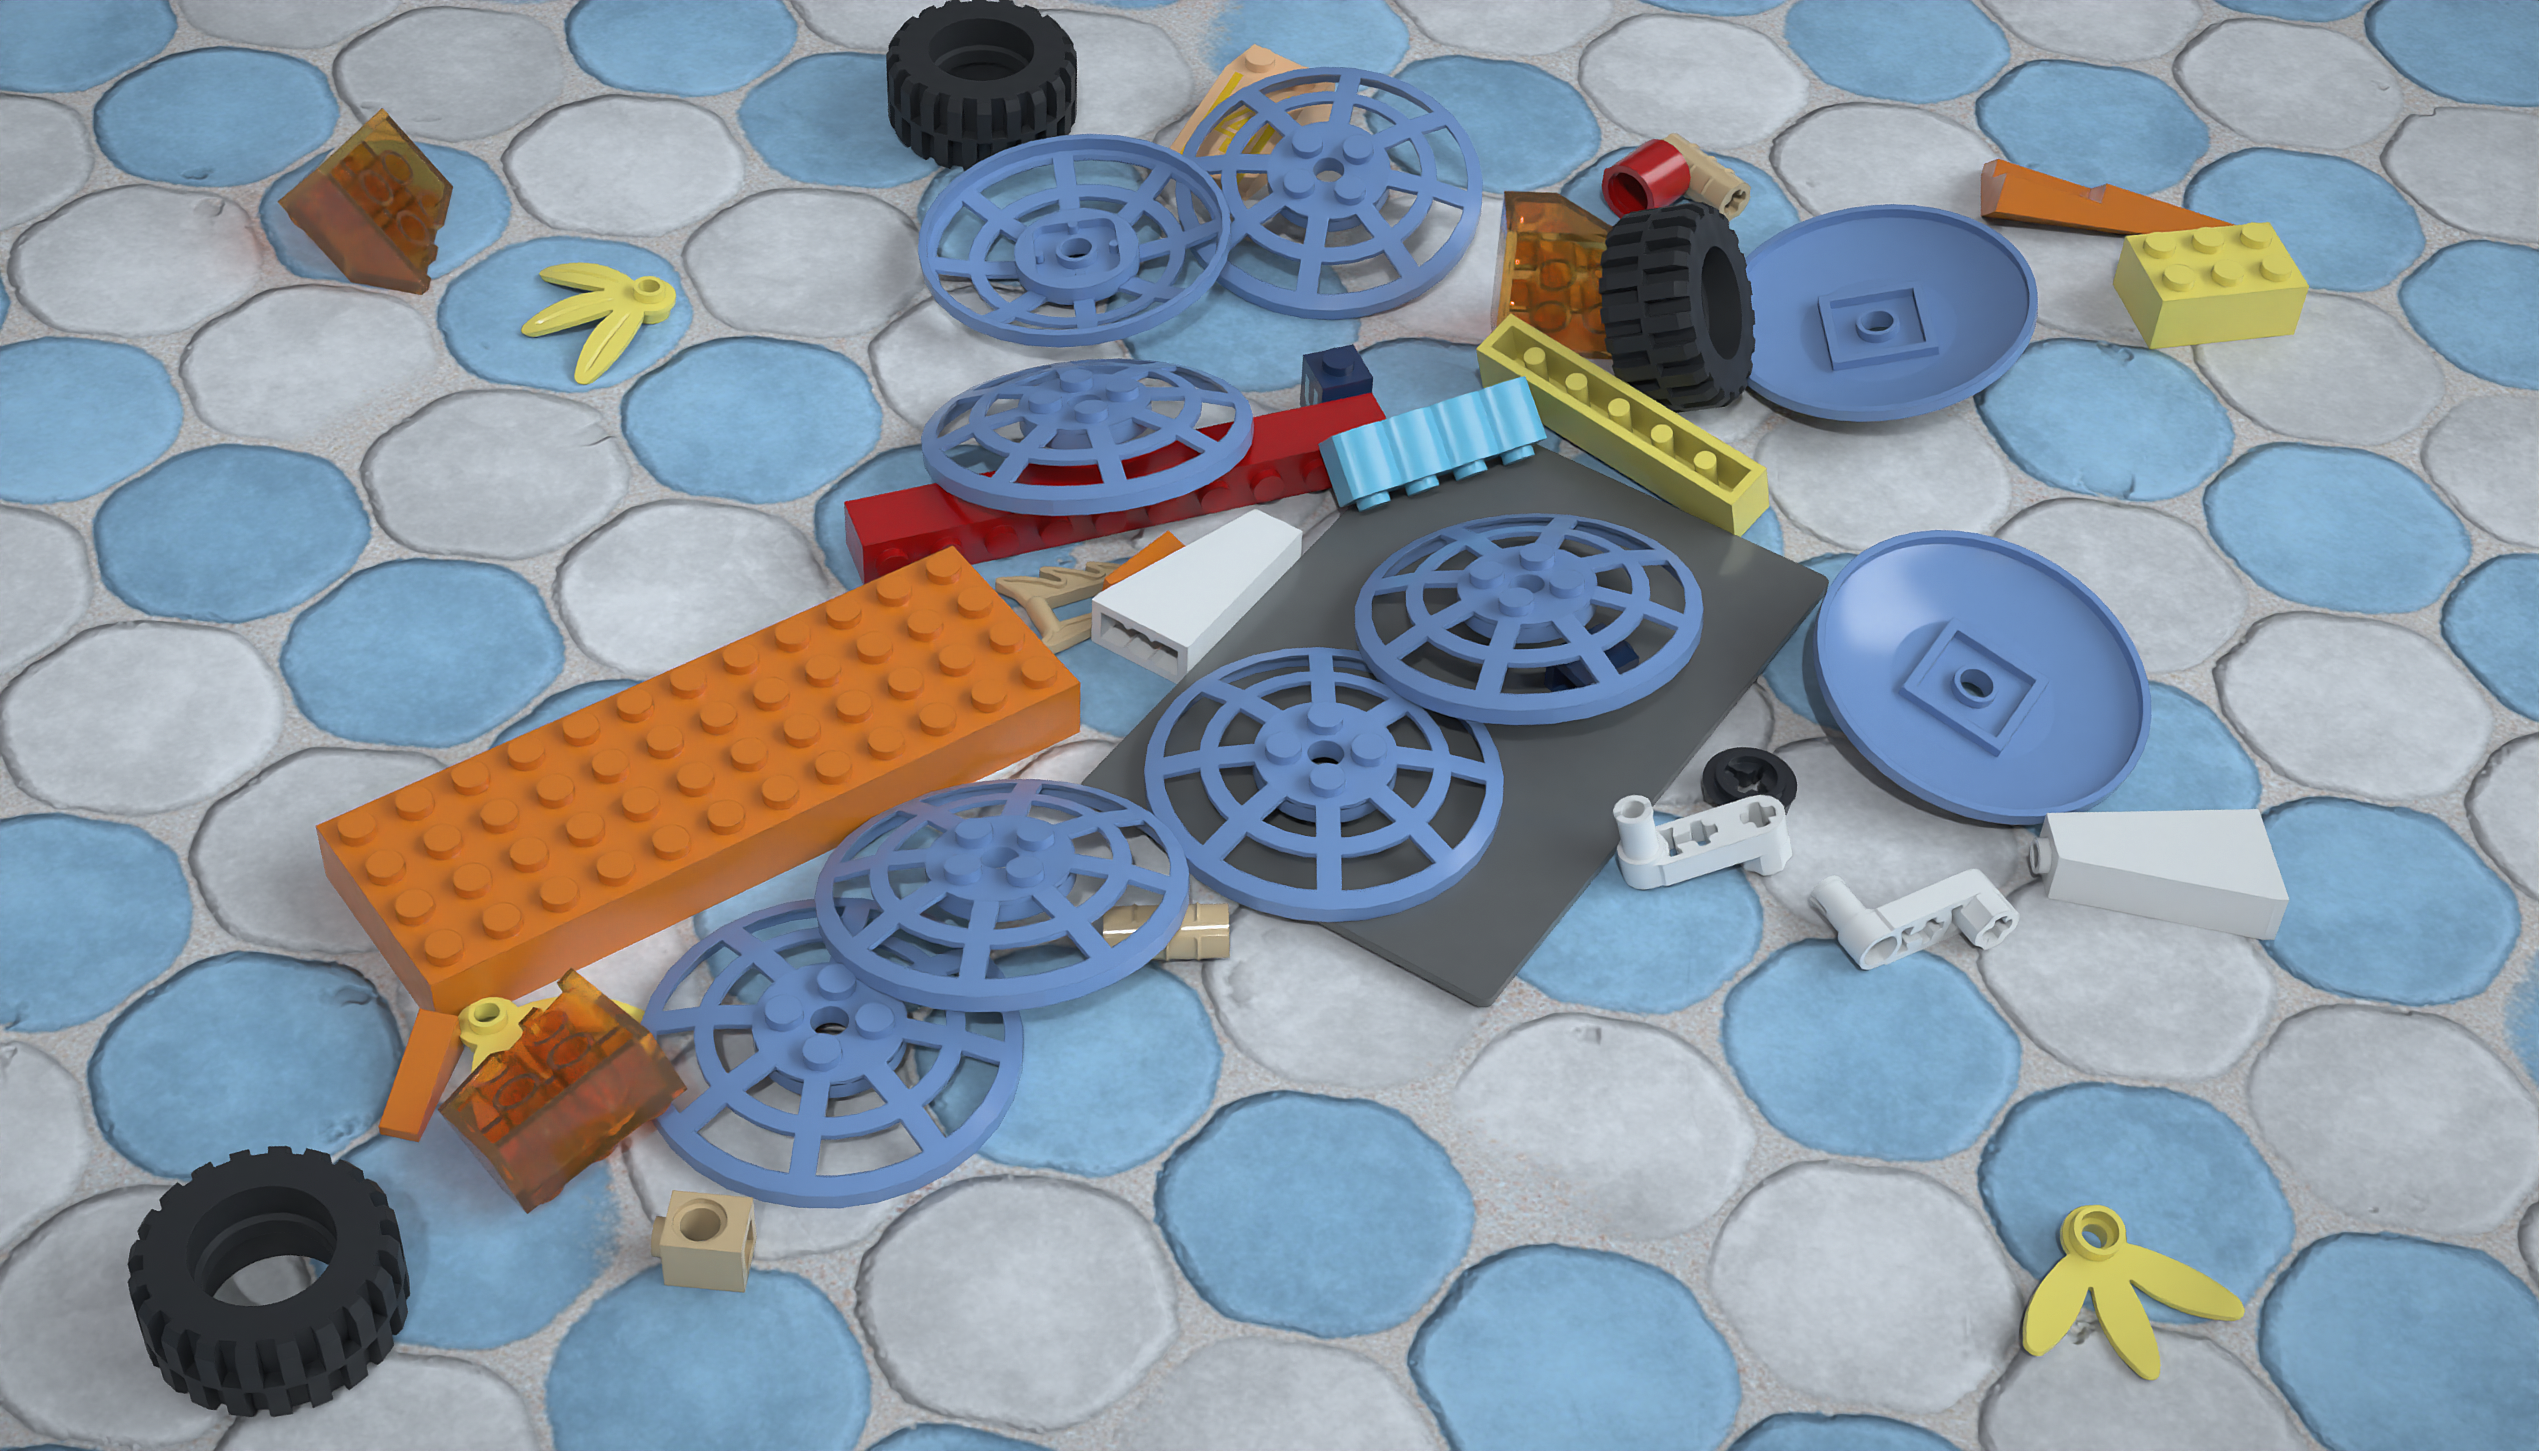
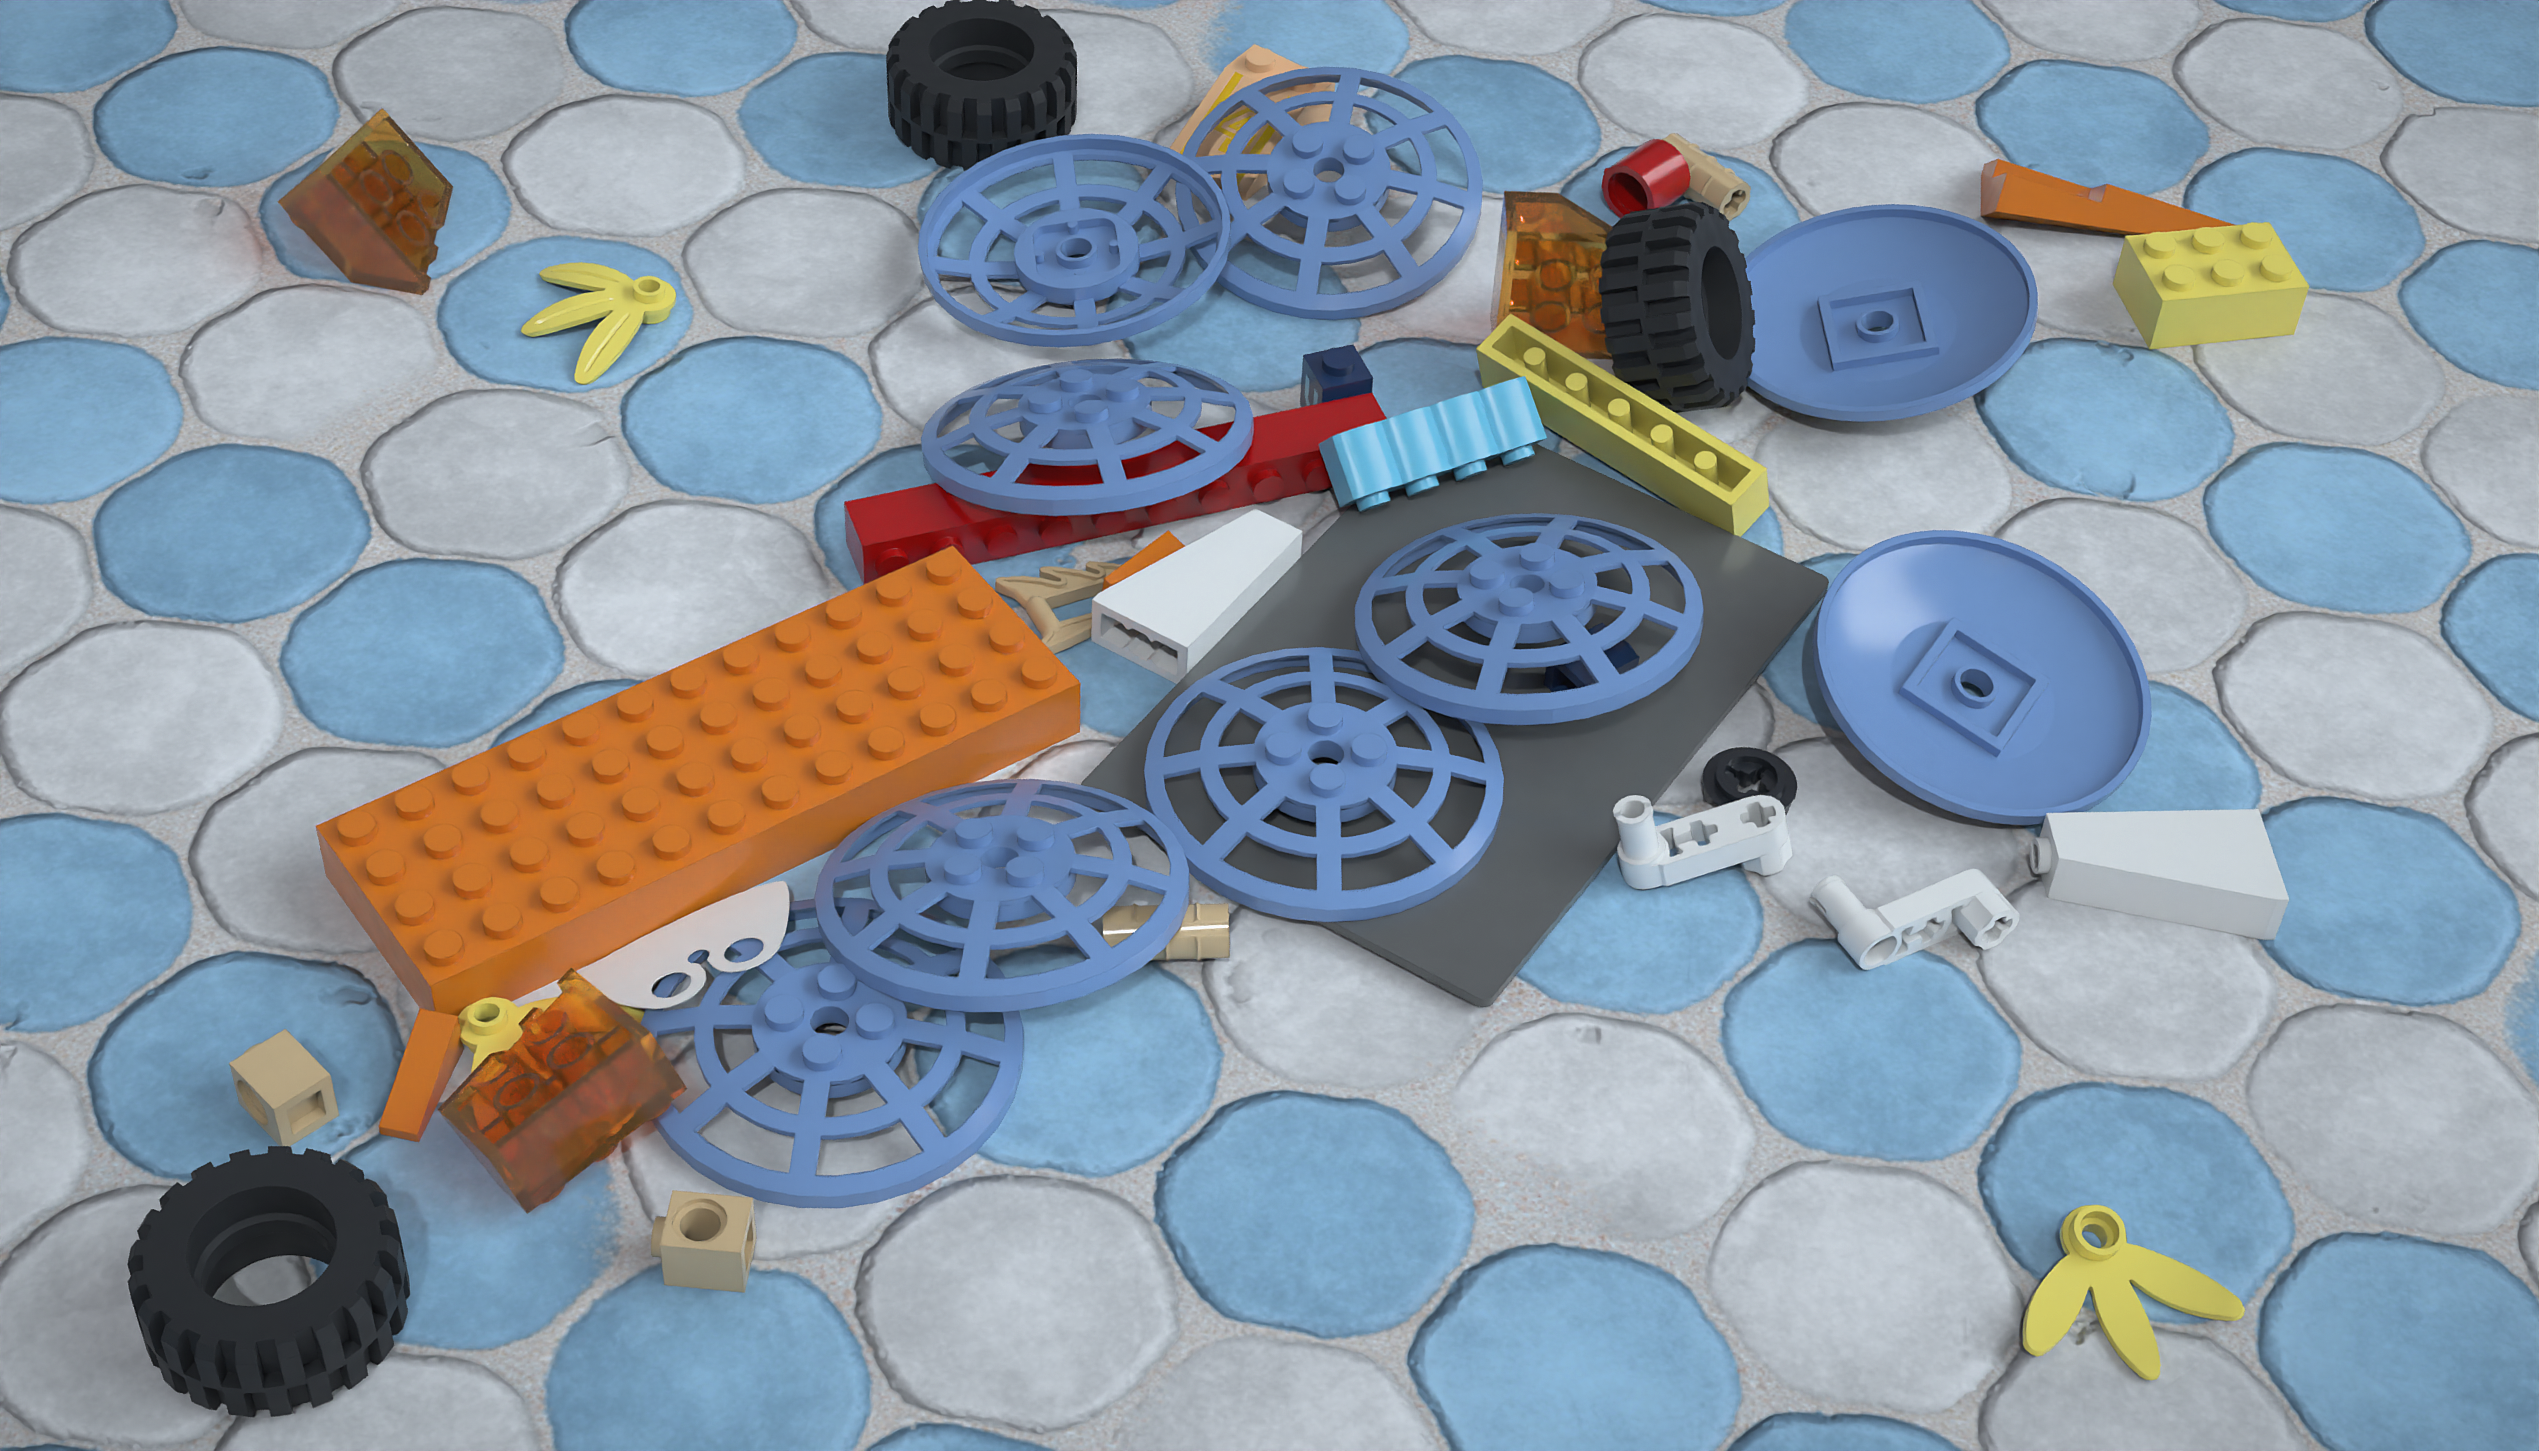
(284, 1088): none -> tan brick
(632, 970): none -> white piece

